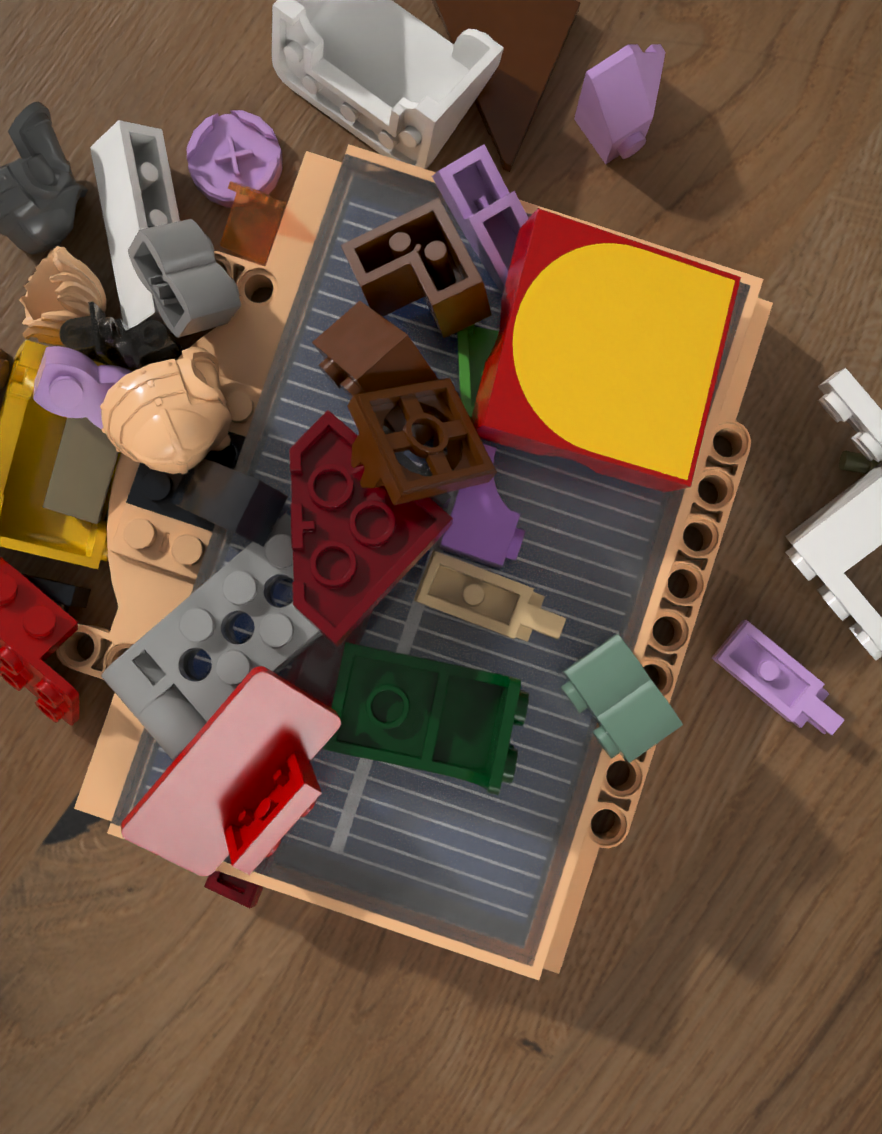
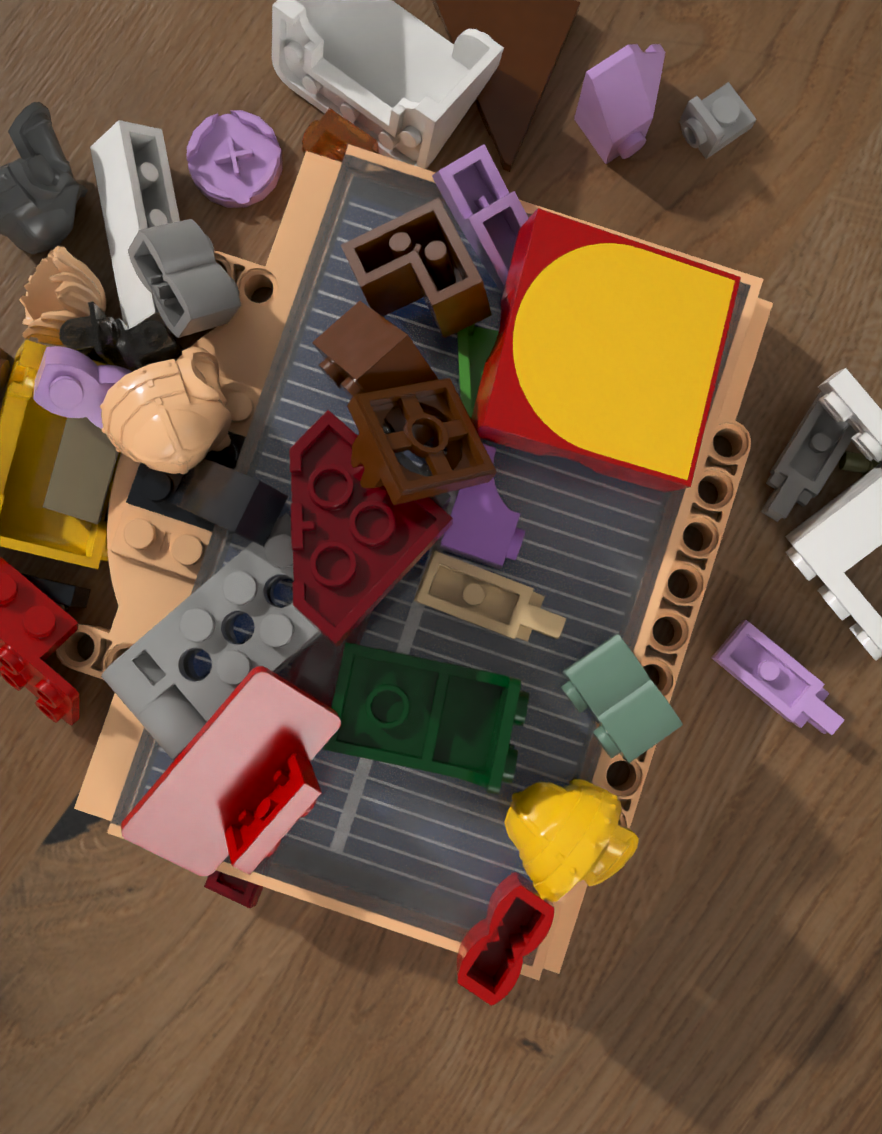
(252, 222): clear orange bracket -> none
(335, 133): none -> clear orange bracket
(495, 946): none -> red brick
(568, 835): none -> yellow head
(715, 120): none -> light grey bracket
(806, 461): none -> light grey hinge

